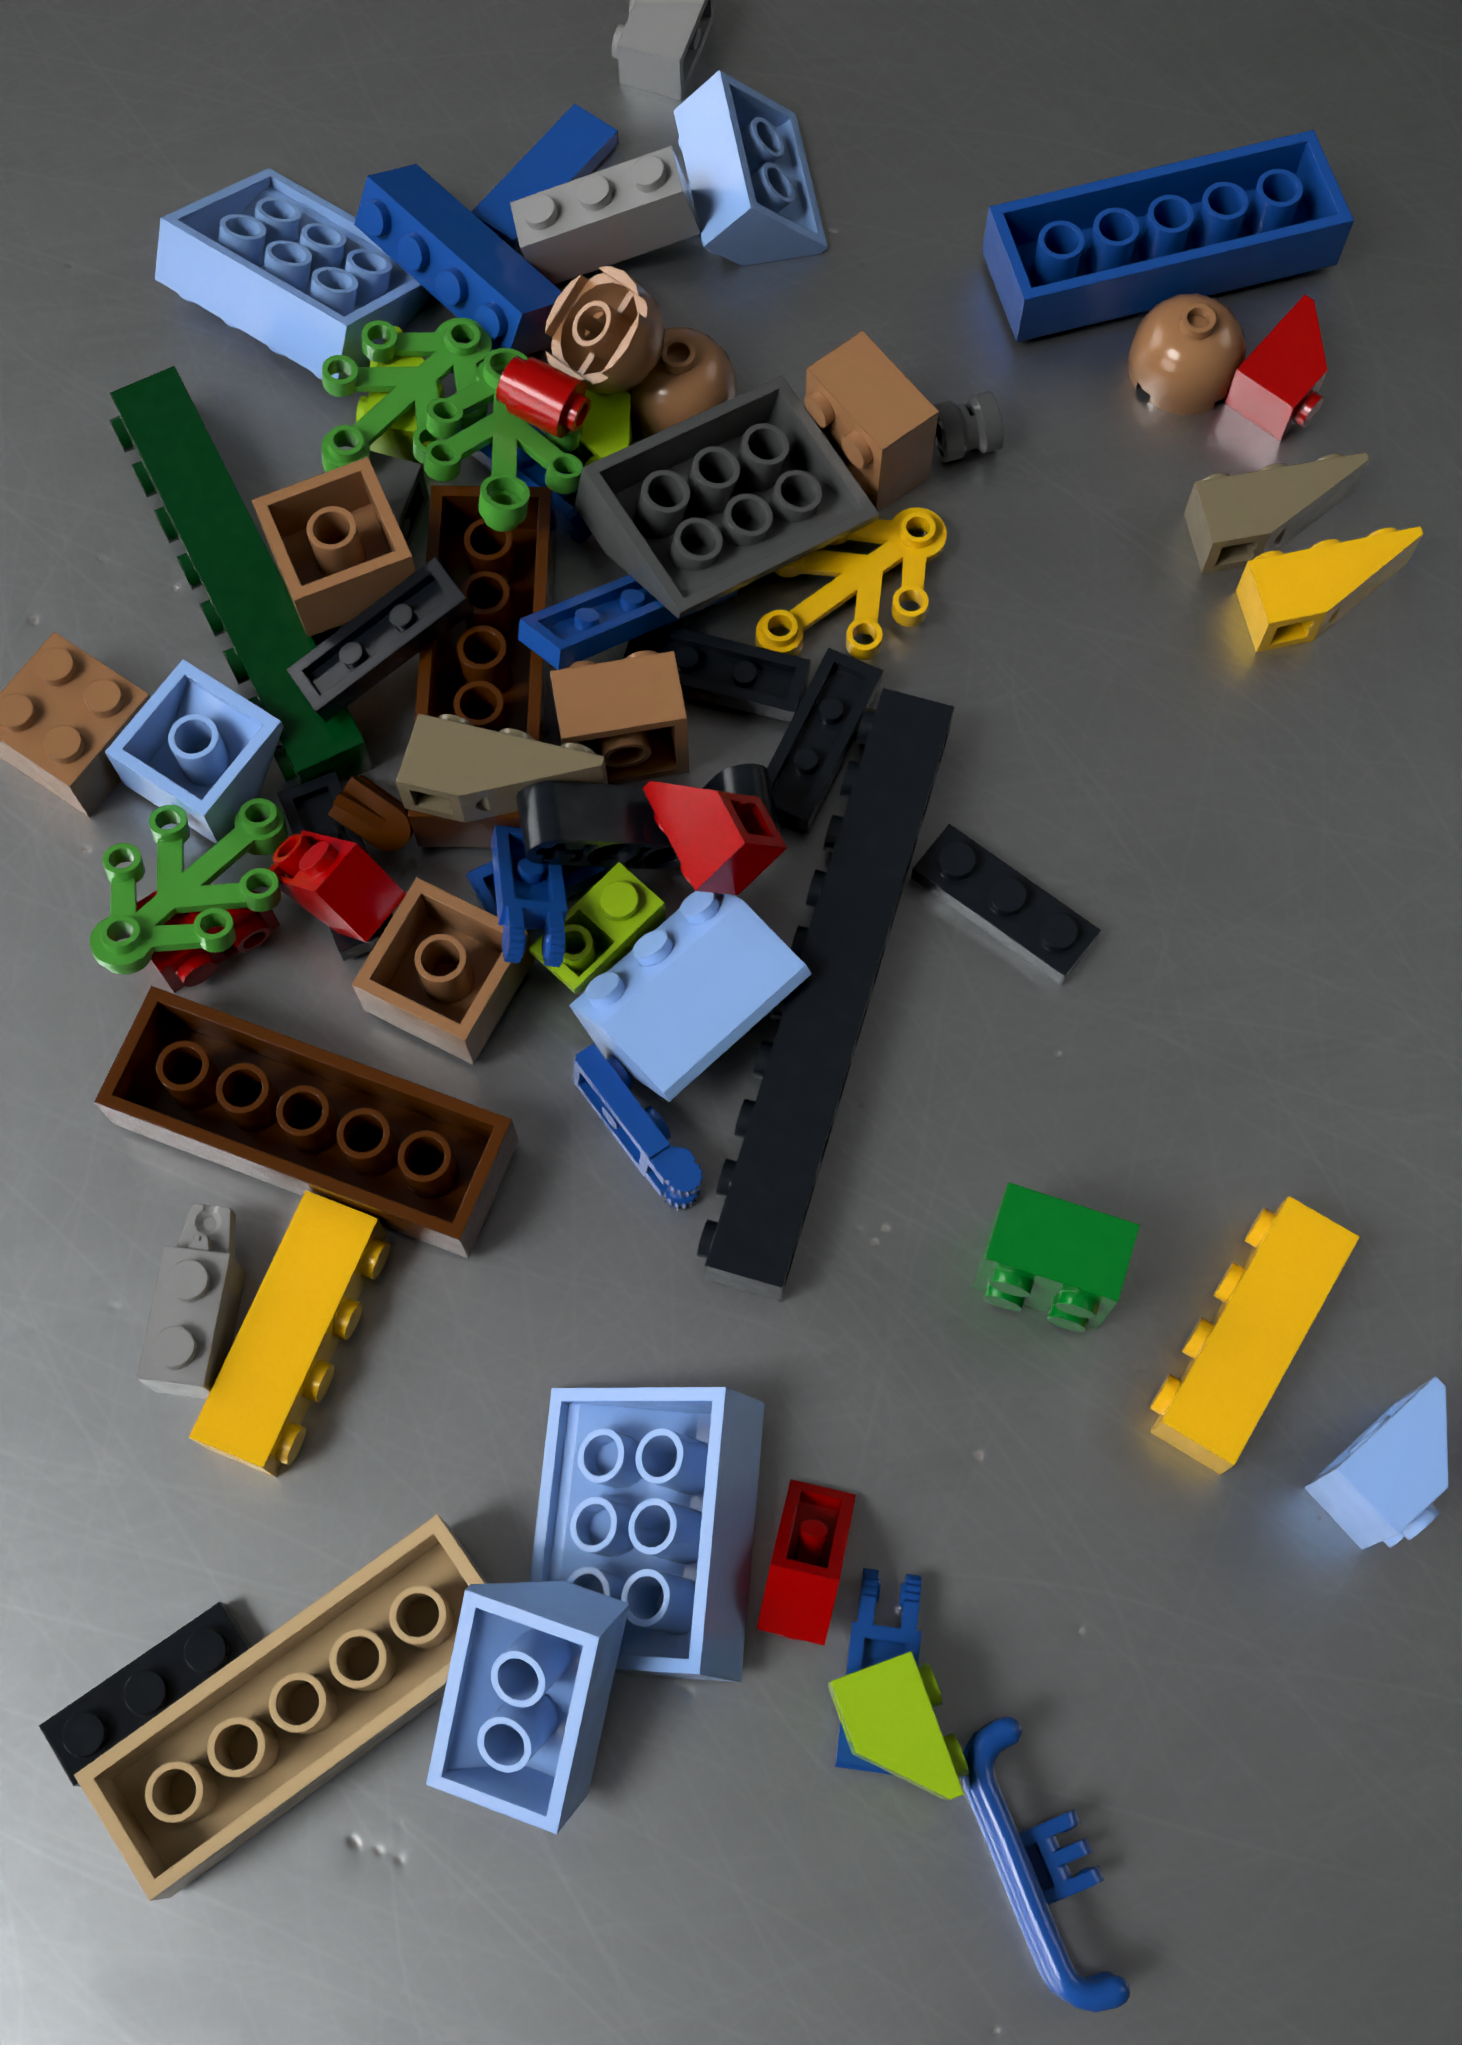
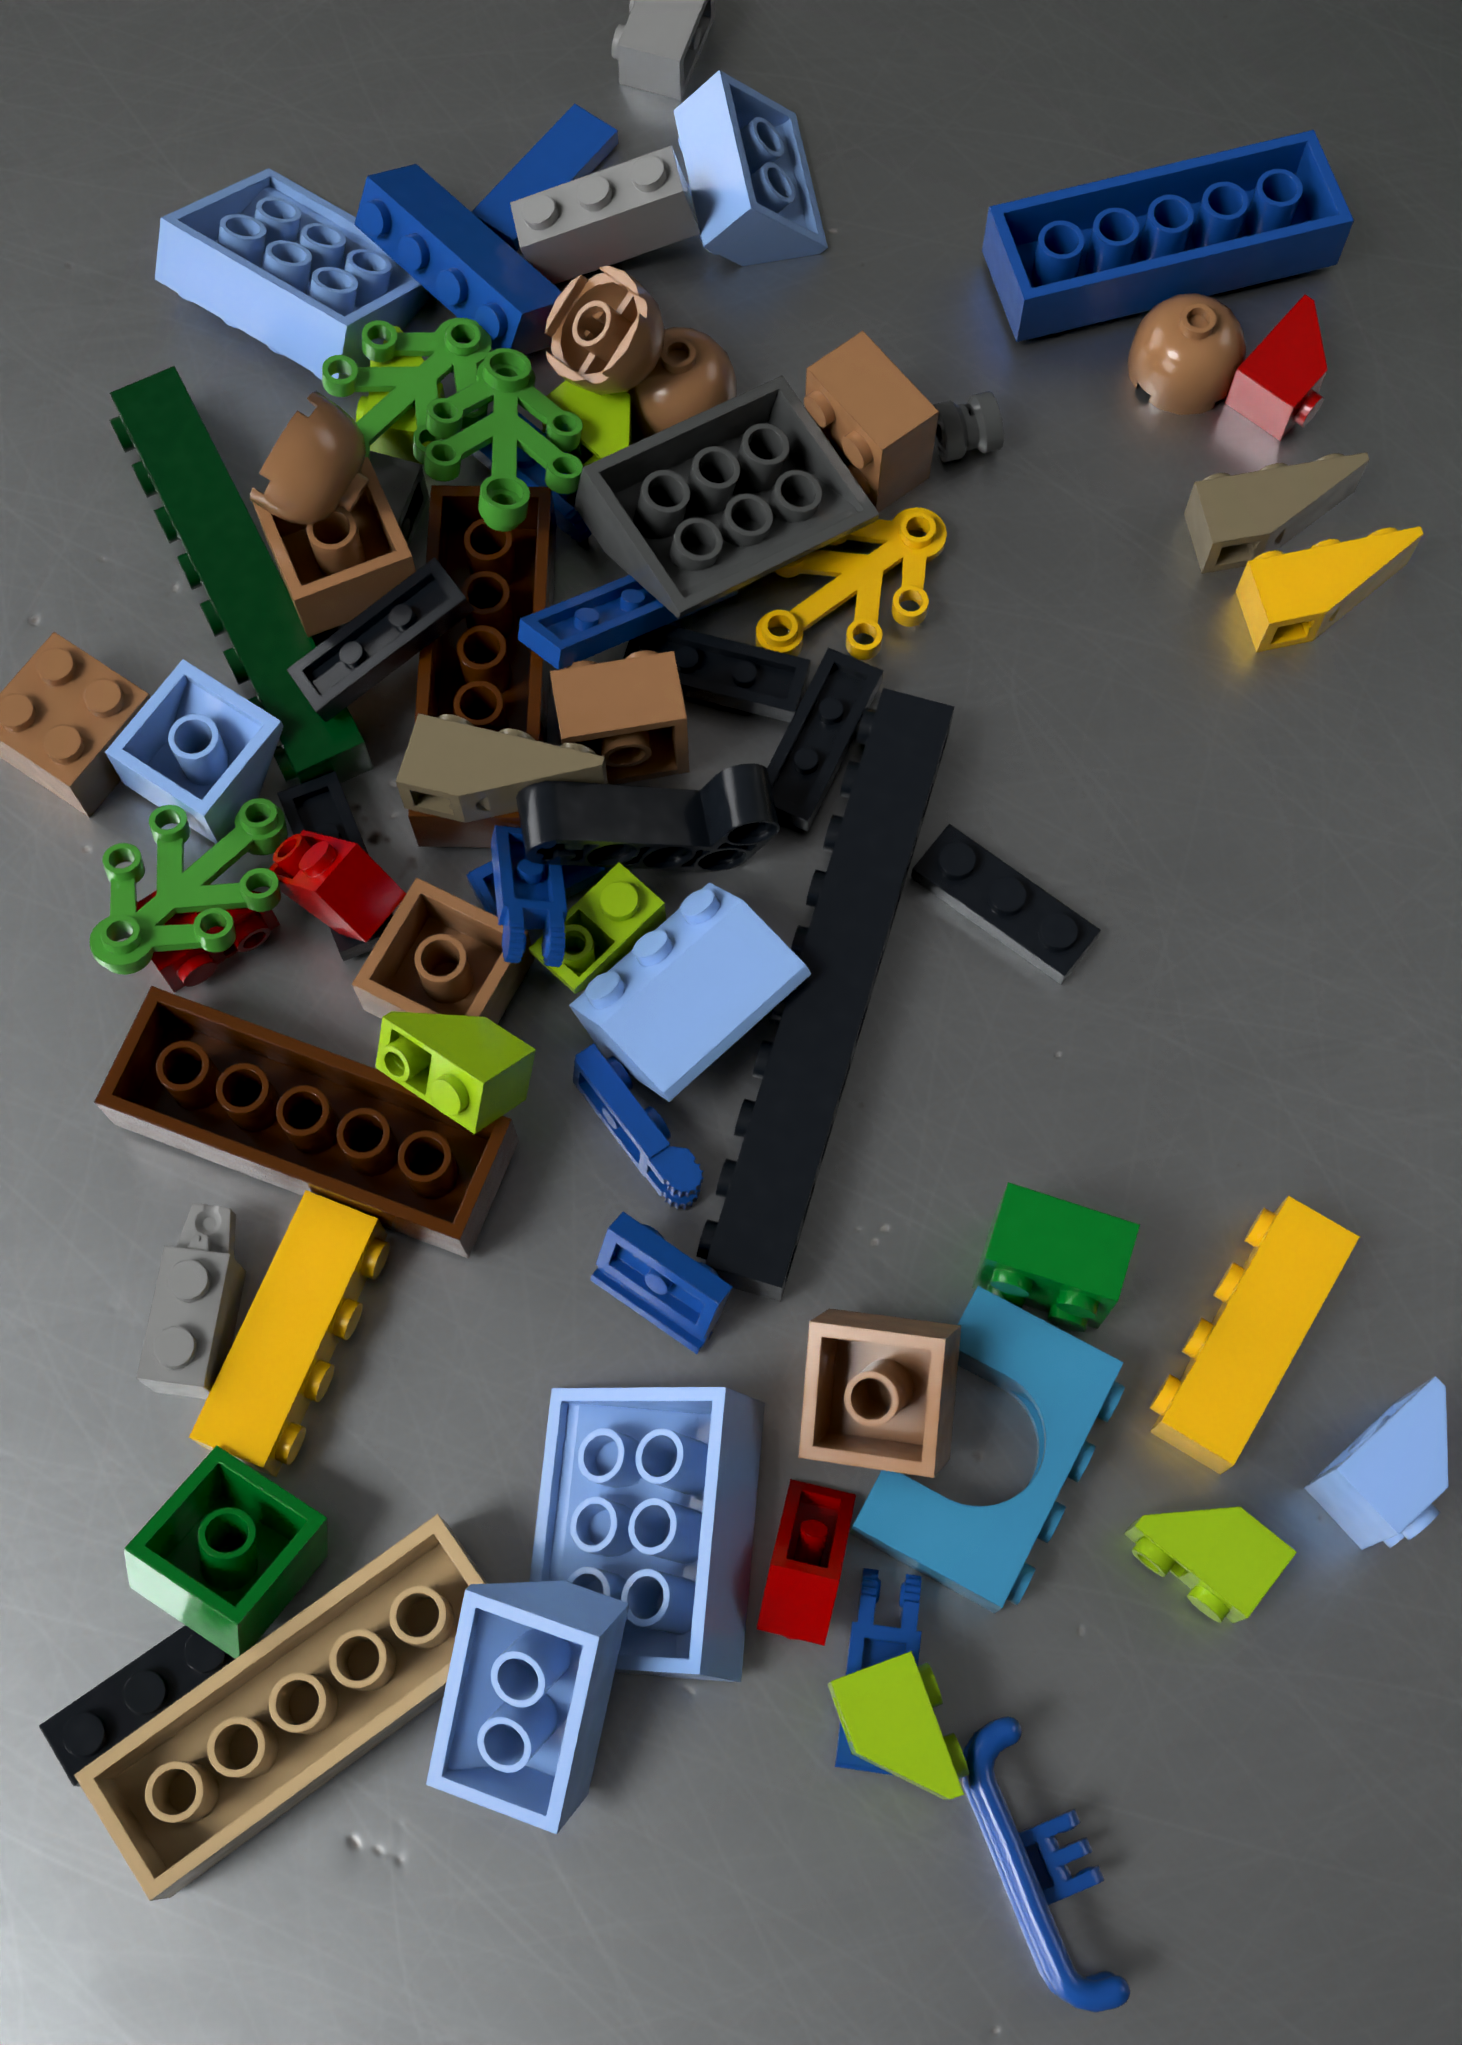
(227, 1552): none -> green brick
(314, 465): none -> medium nougat cylinder
(372, 814): reddish brown piece -> none
(456, 1064): none -> lime slope
(543, 396): red brick -> none
(660, 1282): none -> blue plate
(716, 835): red slope -> none
(879, 1392): none -> medium nougat brick
(986, 1547): none -> dark azure arch
(1215, 1552): none -> lime slope

